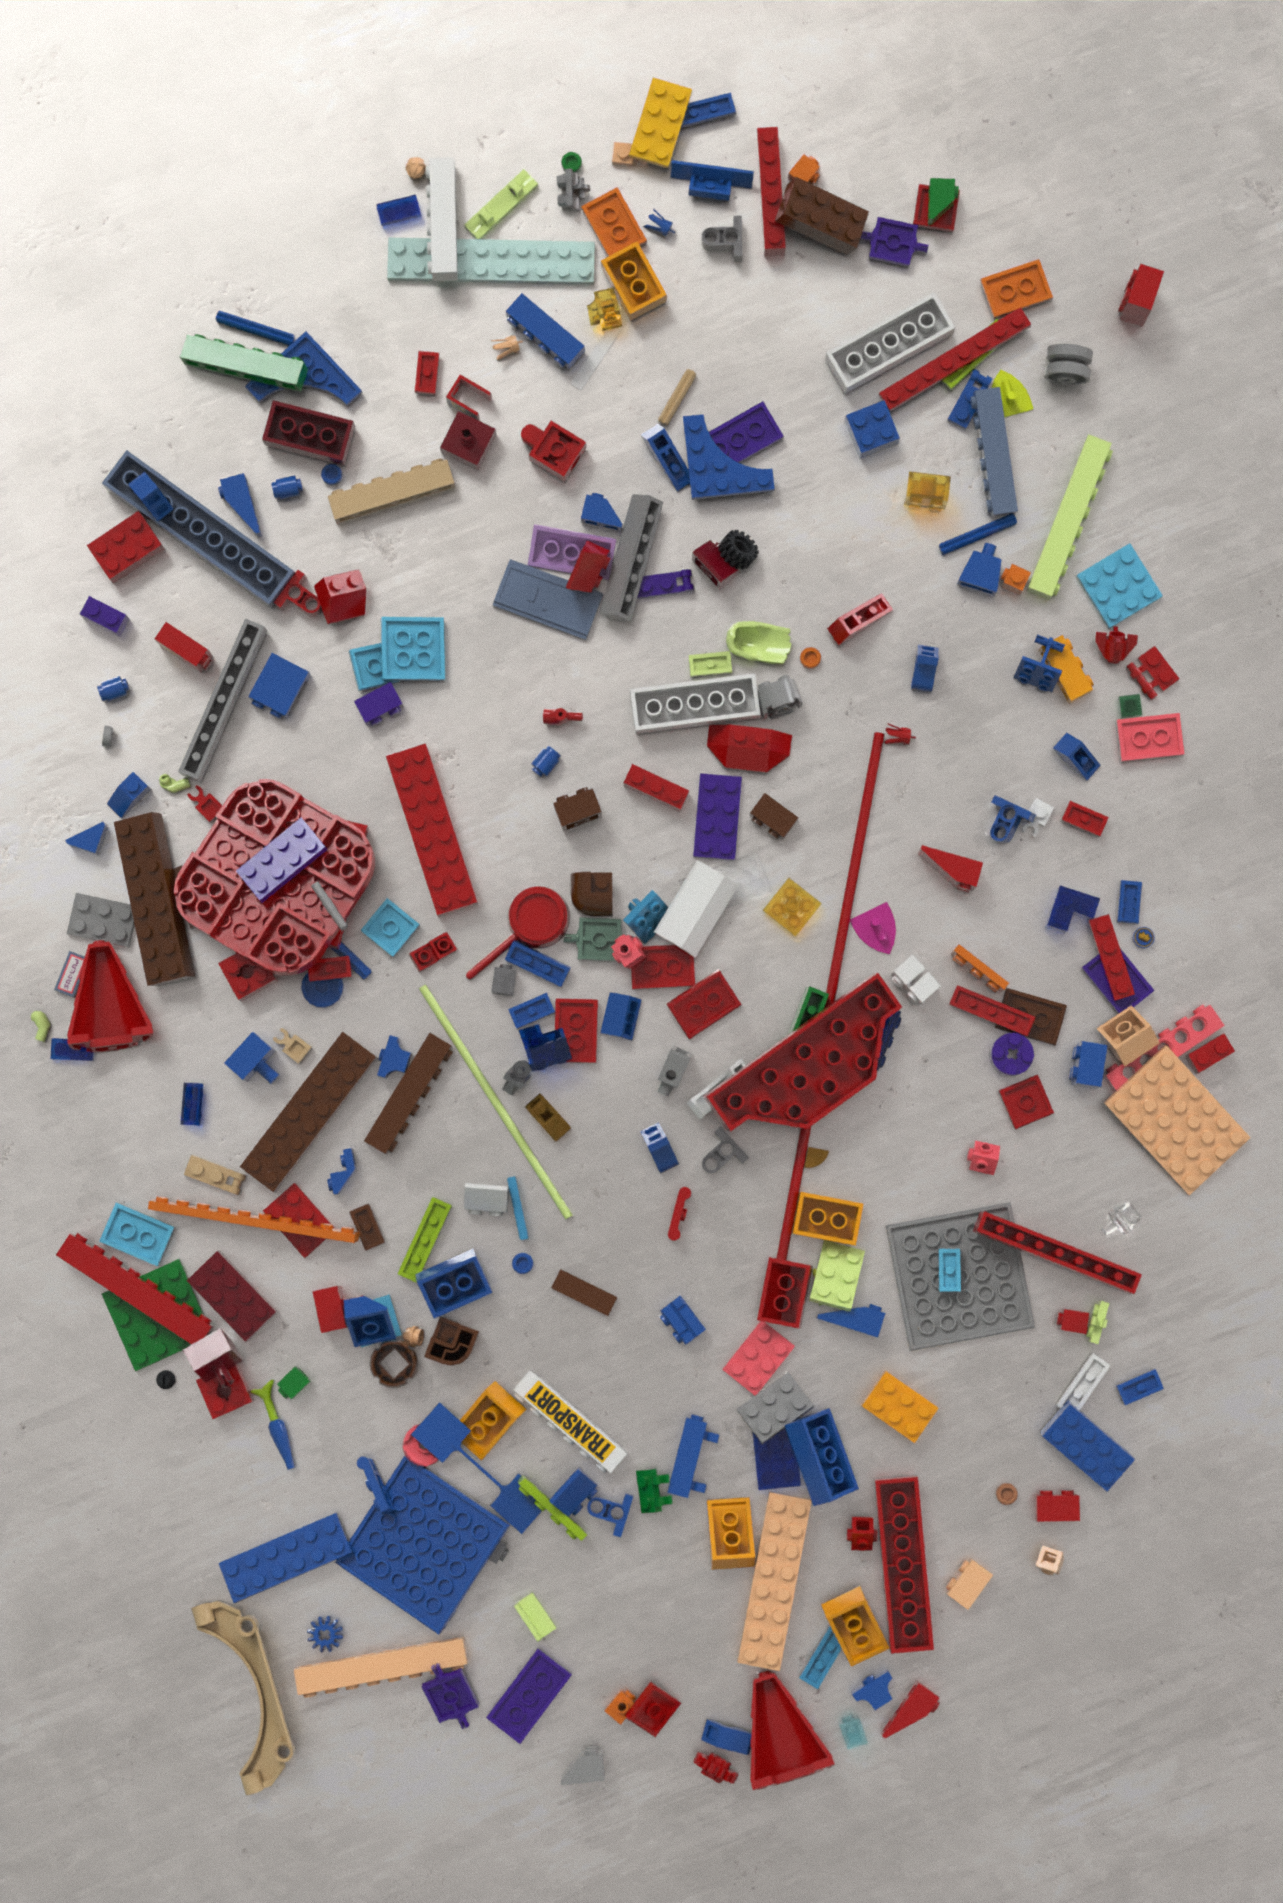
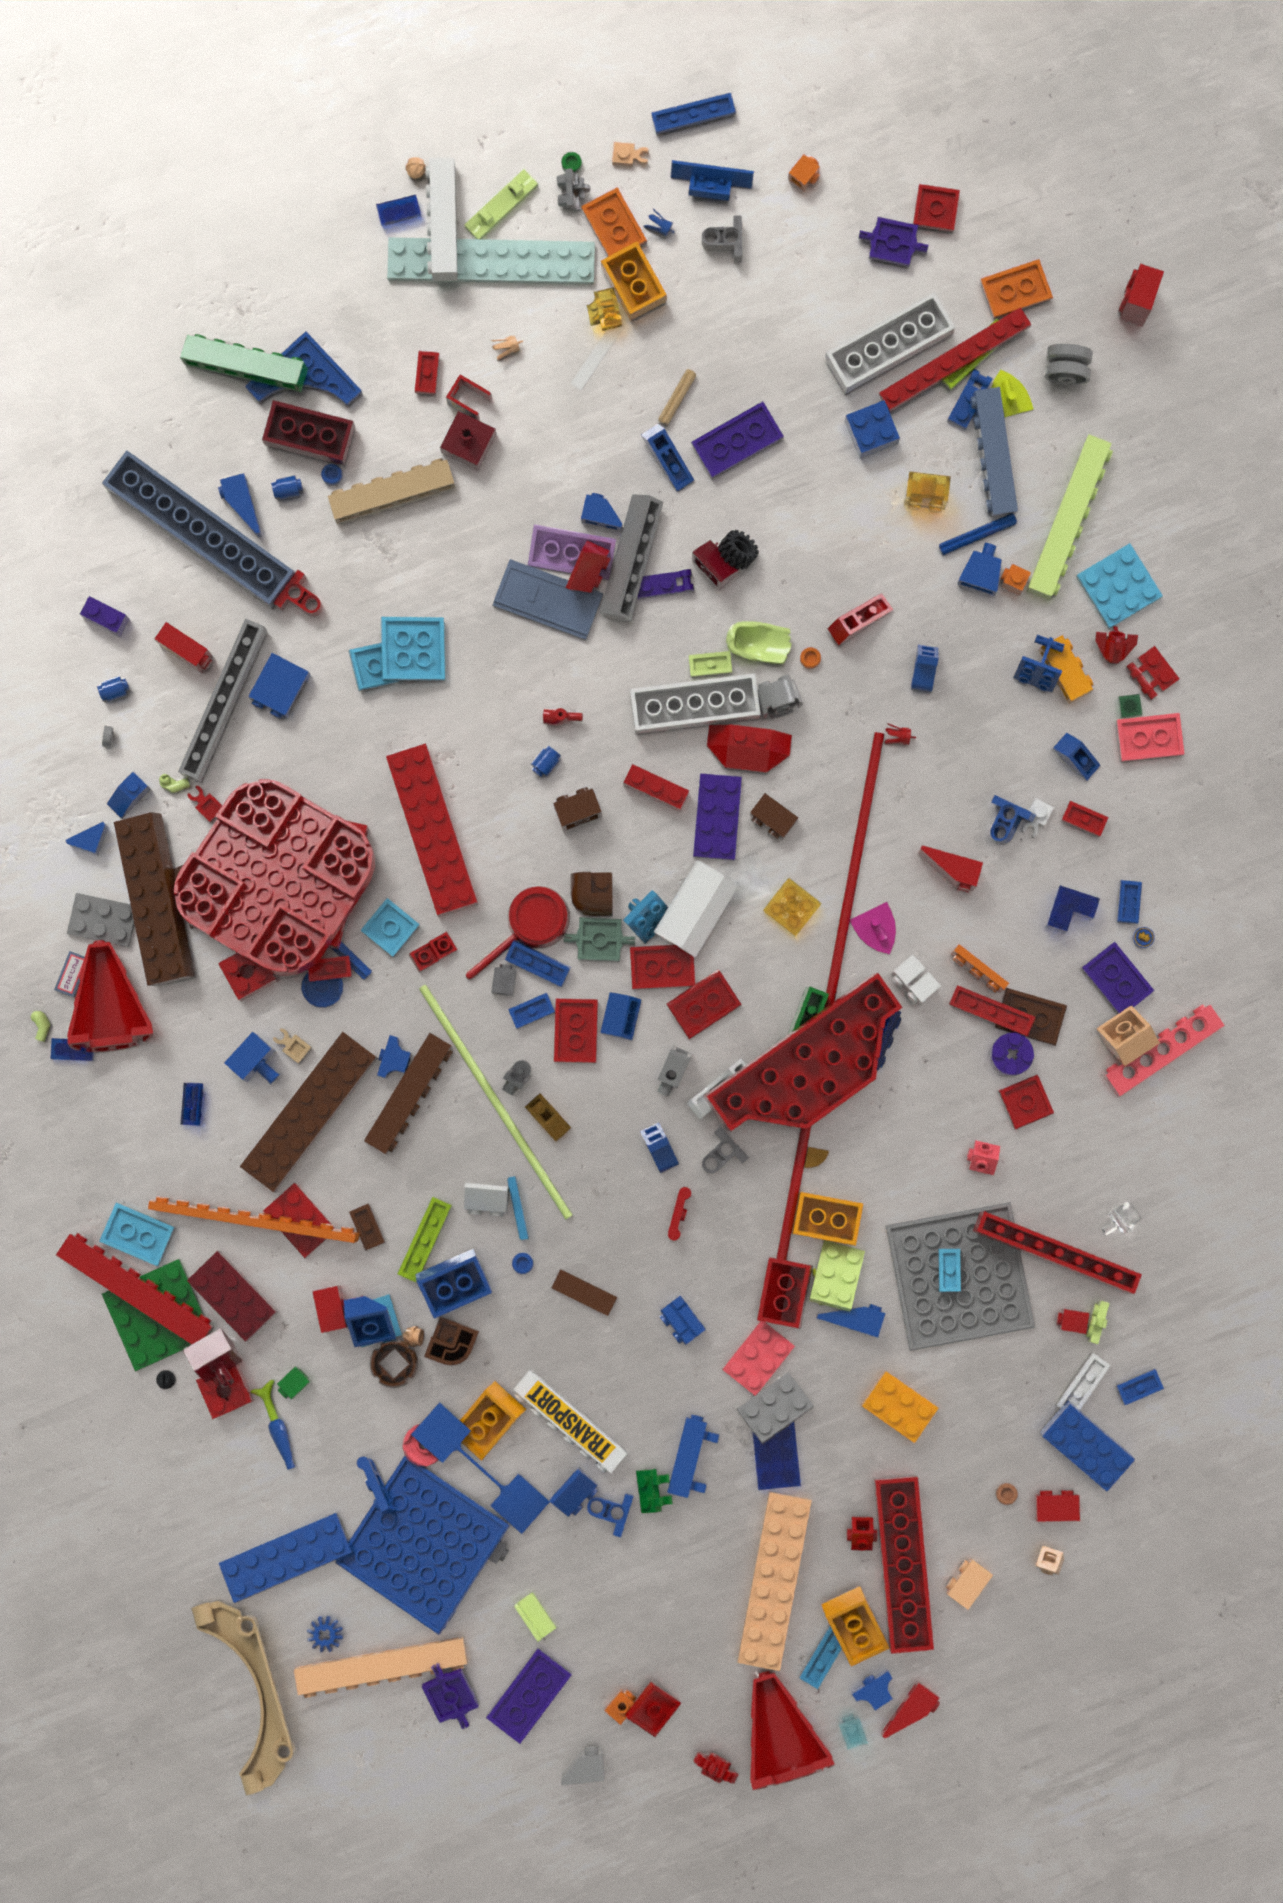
(125, 547): red brick -> none
(151, 496): blue tile -> none
(214, 1174): tan plate -> none
(255, 328): blue axle -> none
(281, 860): plate -> none
(330, 907): light grey piece -> none
(340, 1179): blue slope -> none
(342, 596): red slope -> none
(379, 704): dark purple brick -> none
(543, 1503): lime plate -> none
(545, 331): blue brick -> none
(545, 1048): clear blue brick -> none
(553, 448): red brick -> none
(634, 953): coral brick -> none
(660, 122): yellow plate -> none
(713, 471): blue plate -> none
(726, 1737): blue slope -> none
(730, 1533): light orange slope -> none
(770, 190): red brick -> none
(821, 216): reddish brown brick -> none
(821, 1457): blue brick -> none
(940, 197): green slope -> none
(1088, 1064): blue brick -> none
(1111, 957): red plate -> none
(1177, 1120): light nougat plate -> none
(1209, 1053): red brick -> none

